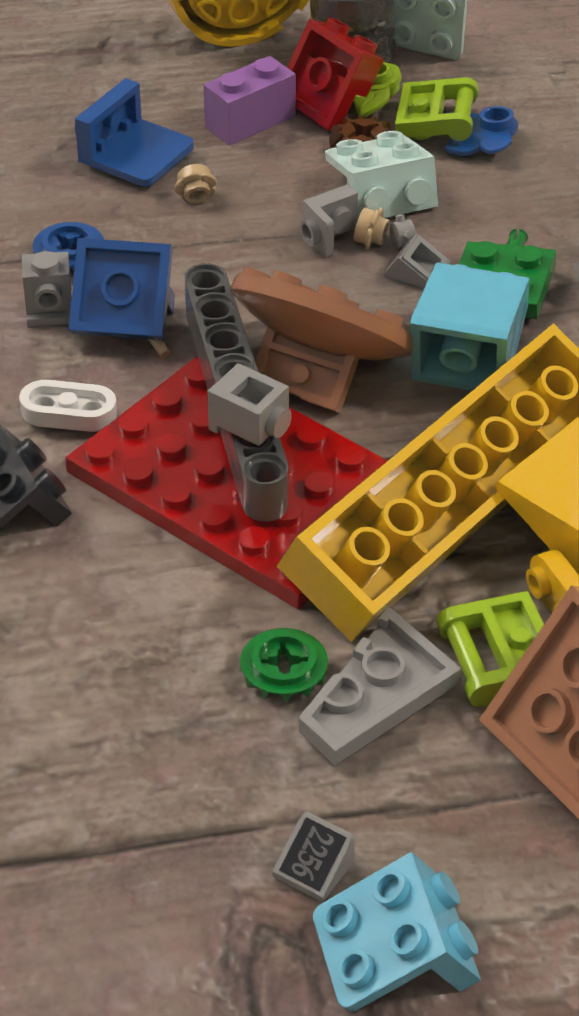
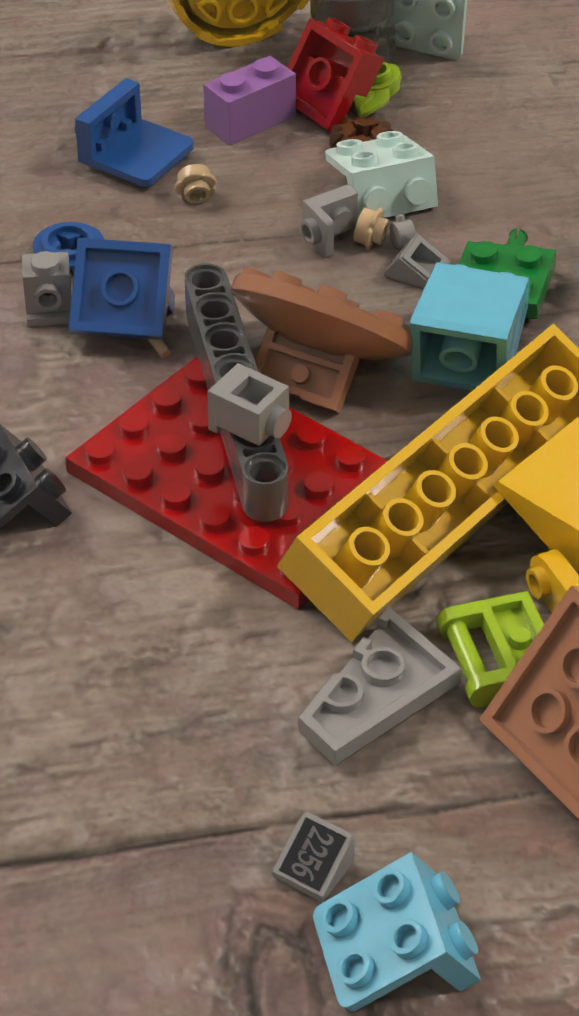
(68, 405): white plate -> none
(305, 656): green gear -> none
(423, 104): lime plate -> none
(490, 132): blue plate -> none

